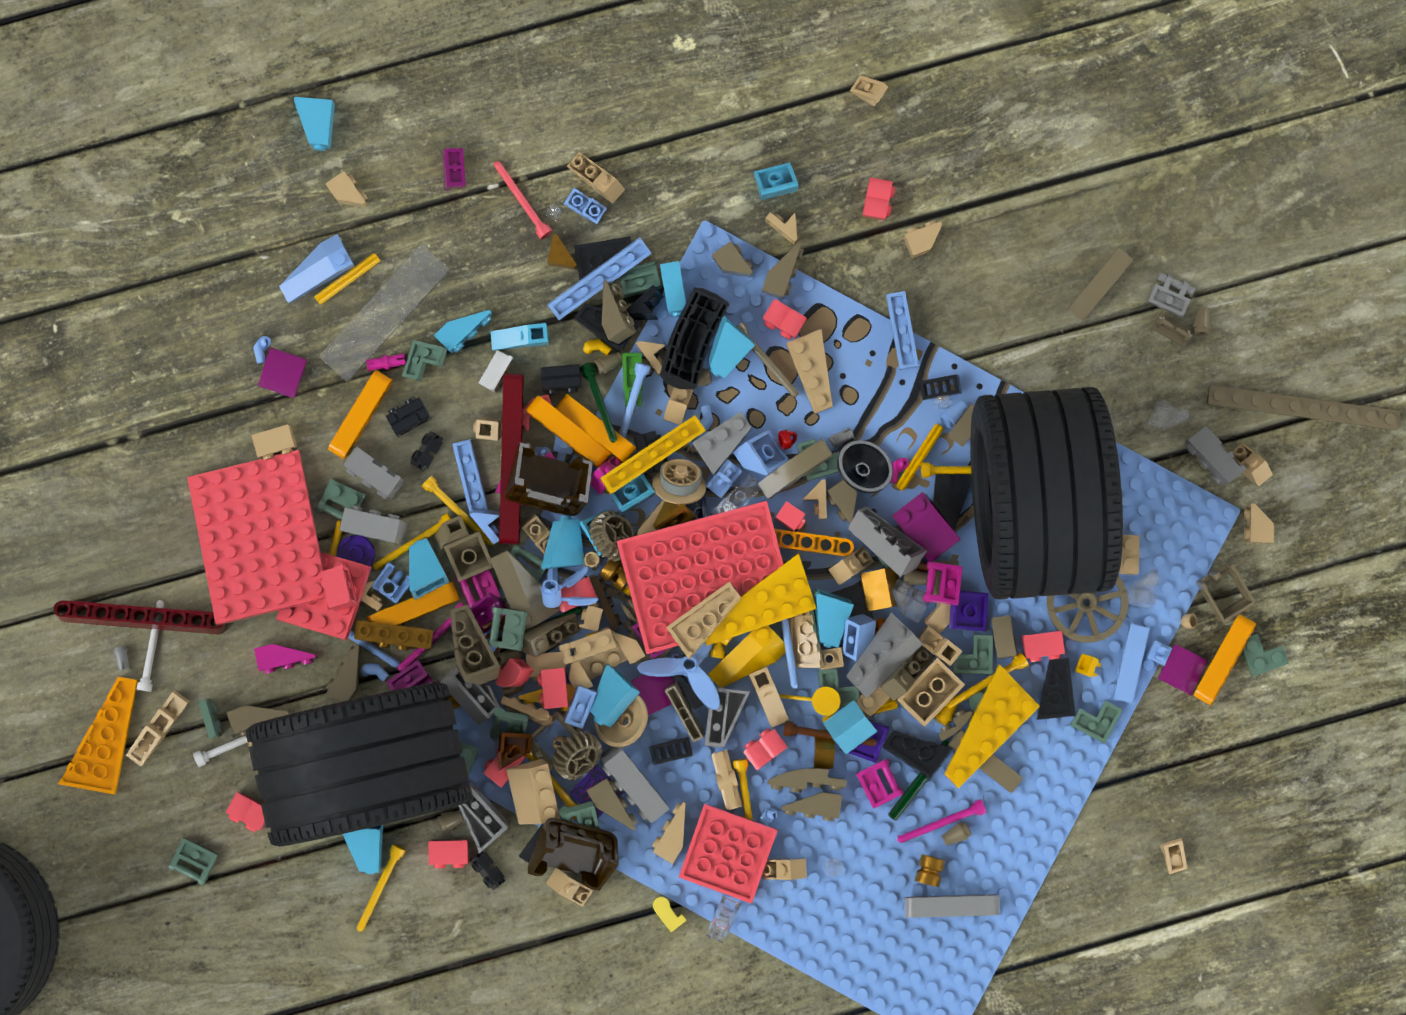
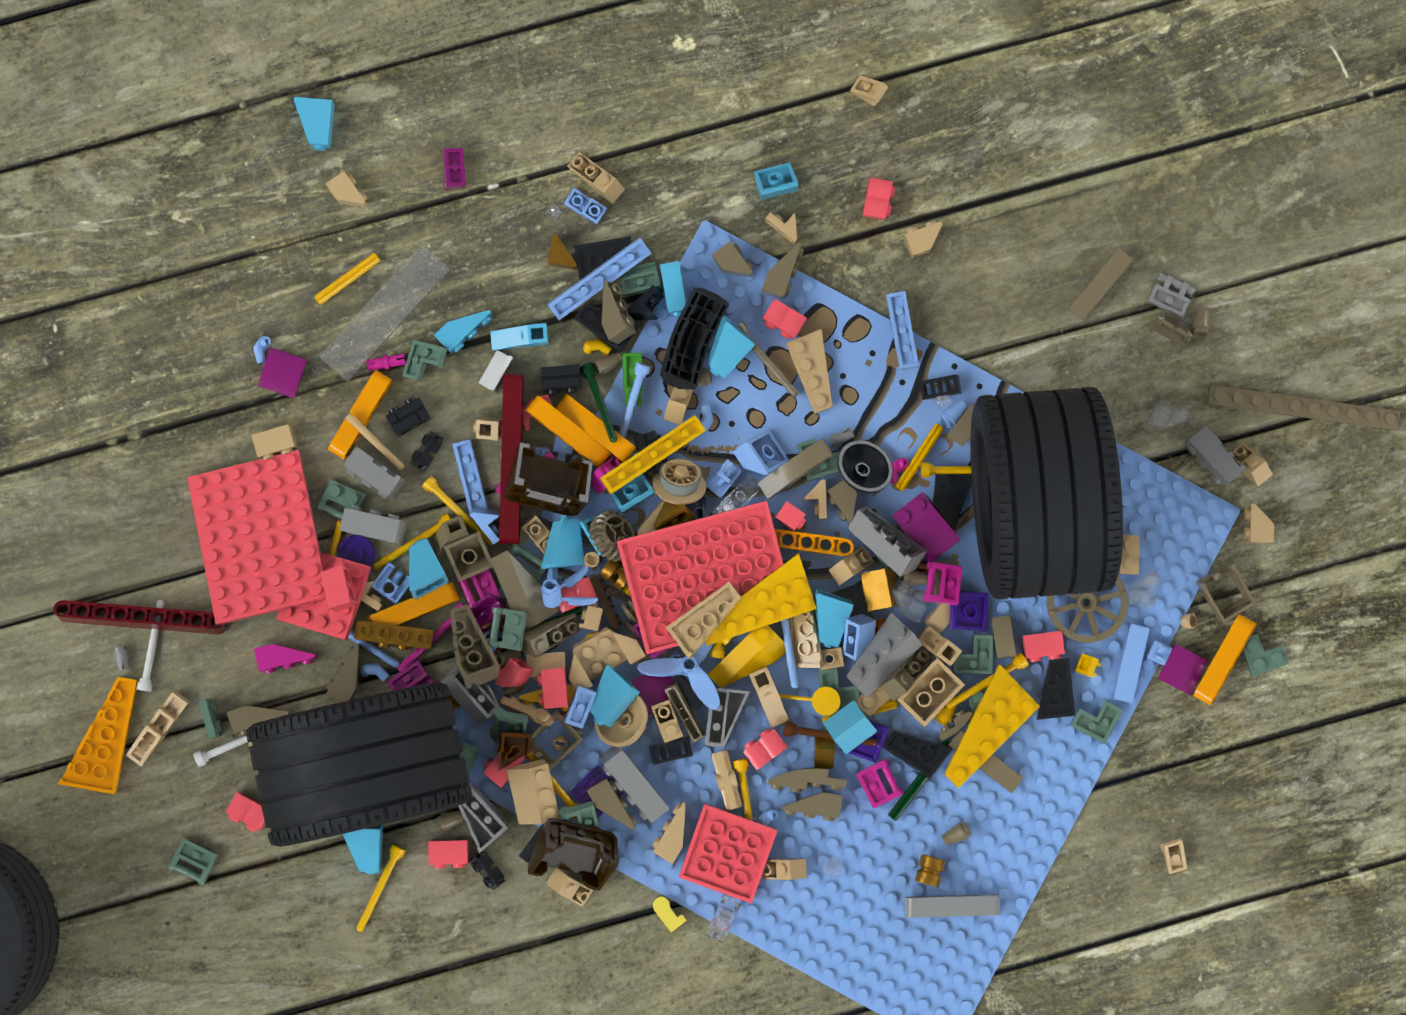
(320, 267): light blue wedge -> none
(374, 441): none -> tan bar
(542, 229): coral piece -> none
(577, 755): dark tan gear -> none
(588, 646): tan plate -> none
(649, 351): tan slope -> none
(666, 721): none -> tan slope
(721, 442): light grey wedge -> none
(785, 439): red tile -> none
(976, 808): dark pink piece -> none

